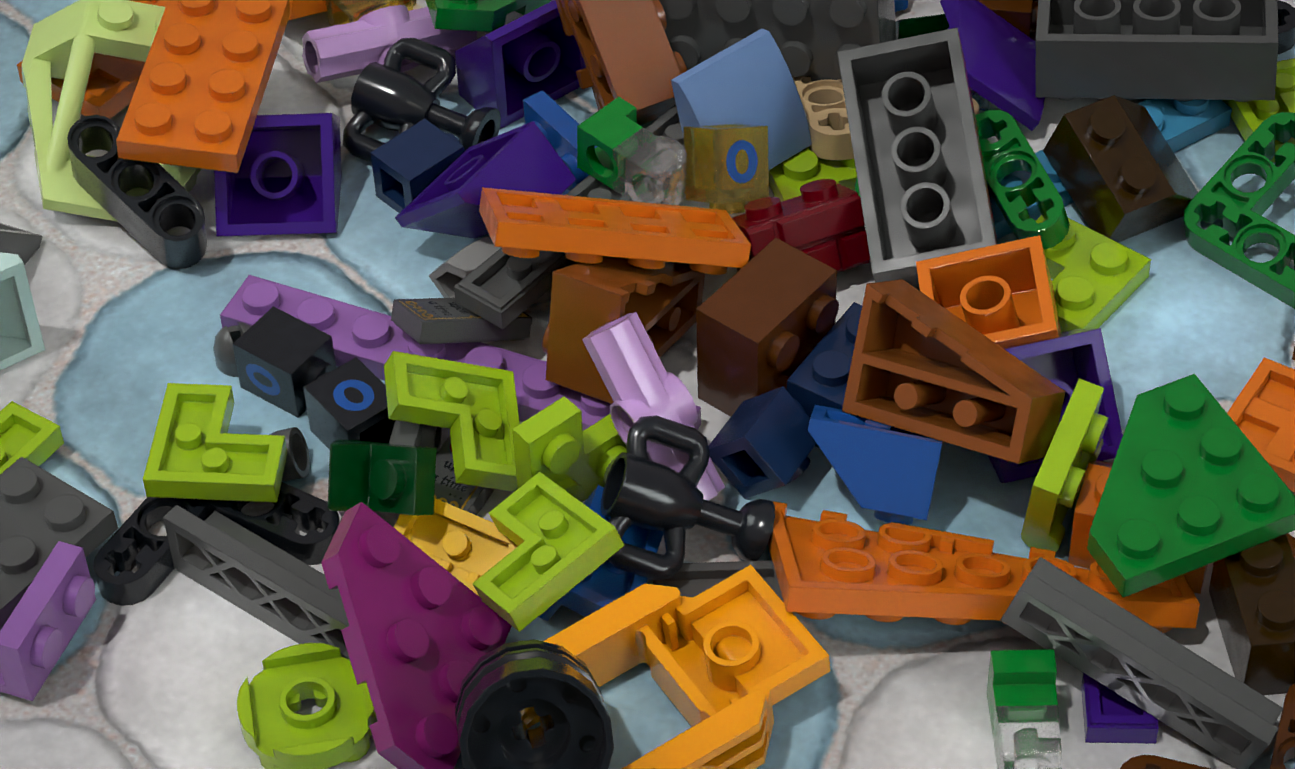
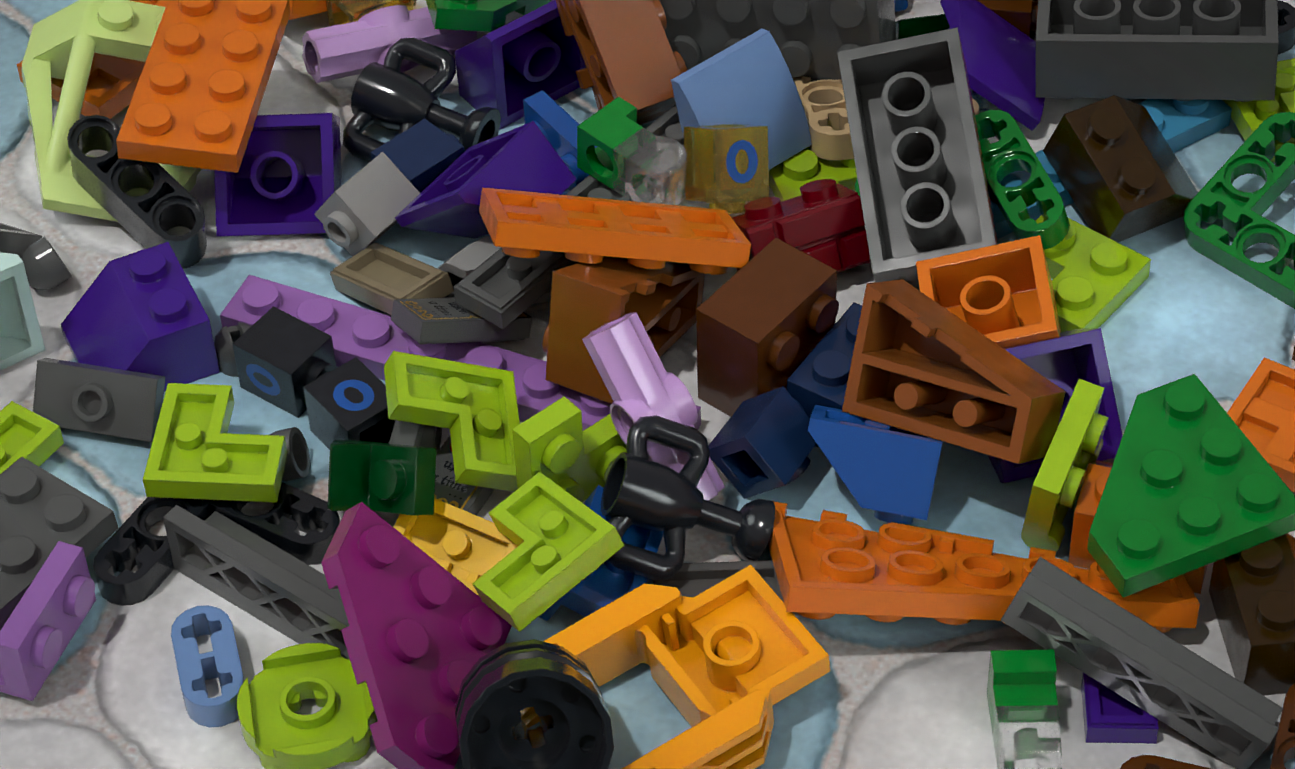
(44, 266): none -> dark grey hinge
(98, 398): none -> dark grey plate
(143, 320): none -> dark purple slope
(196, 667): none -> medium blue beam
(366, 205): none -> light grey brick
(383, 274): none -> dark tan tile

